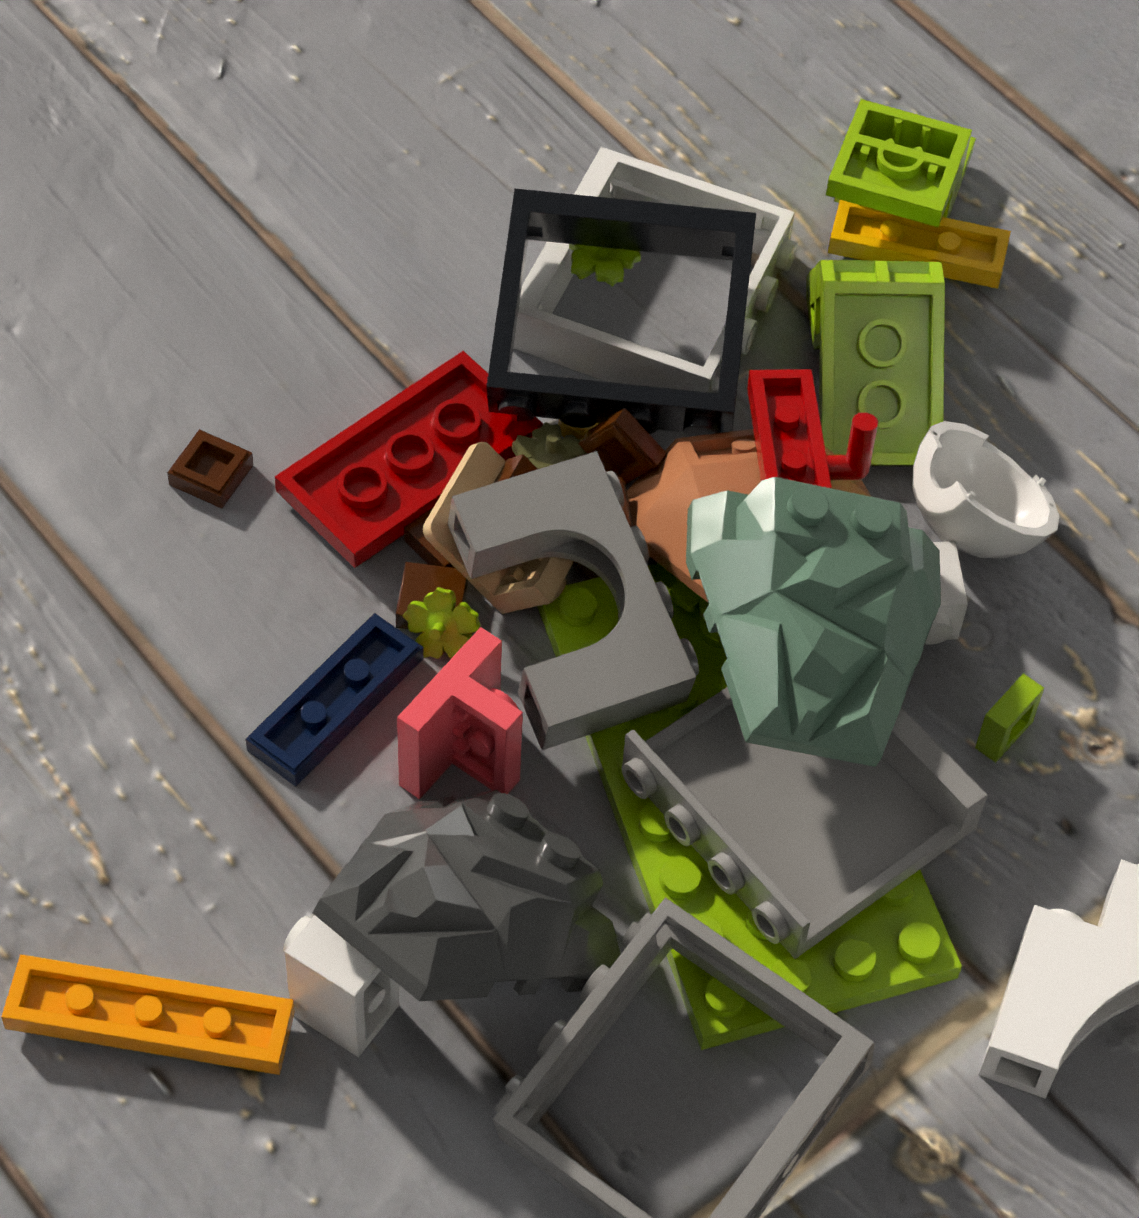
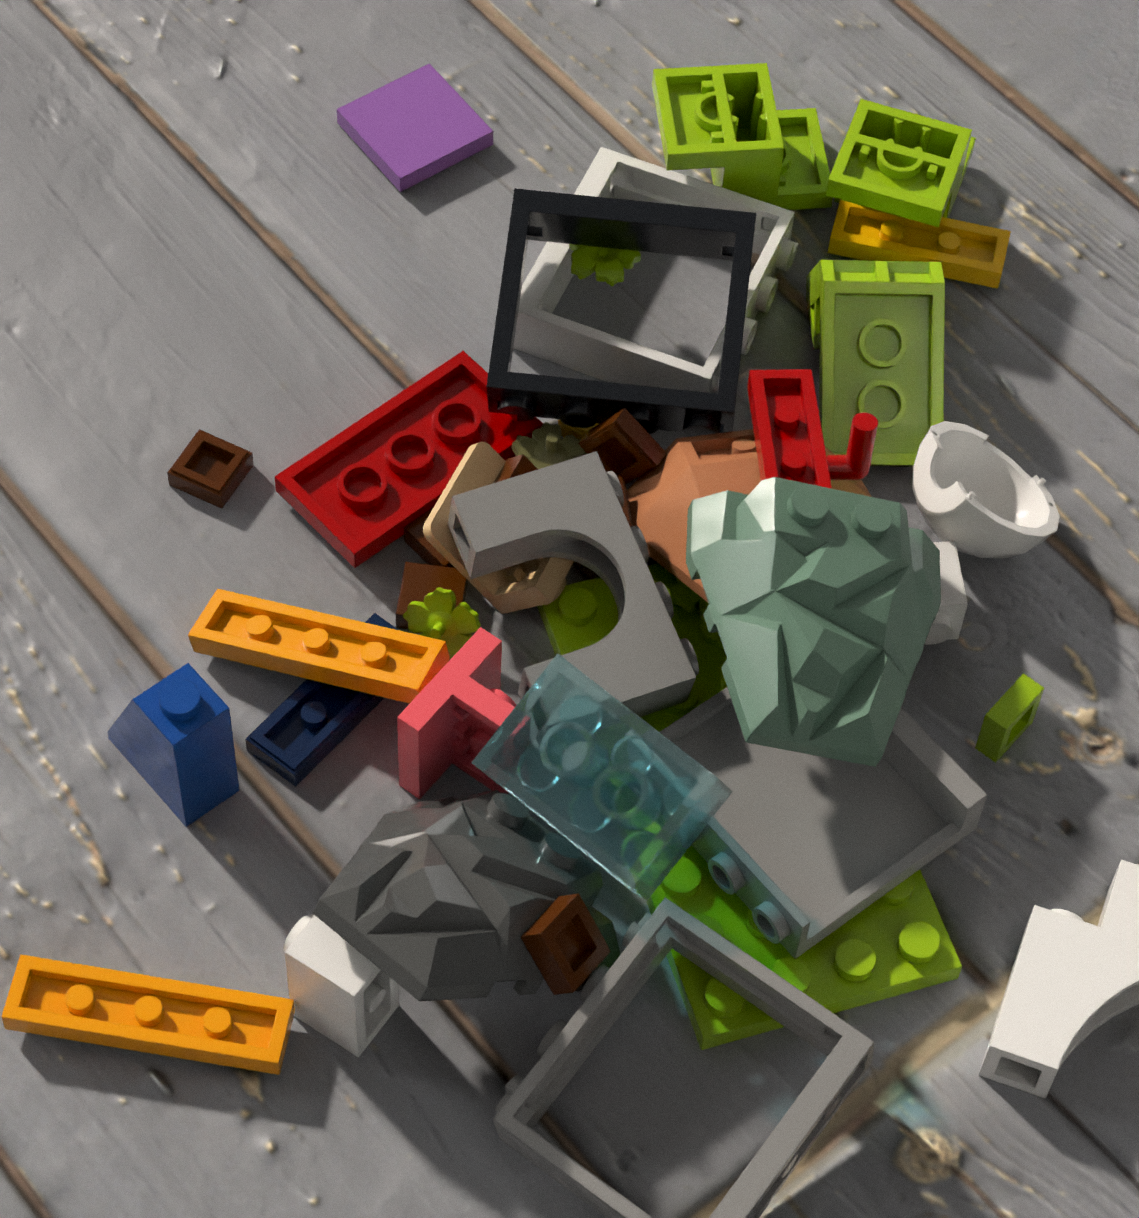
(180, 743): none -> blue slope
(318, 646): none -> light orange plate
(414, 127): none -> medium lavender tile
(565, 944): none -> reddish brown tile
(602, 777): none -> clear light blue brick
(731, 124): none -> lime bracket

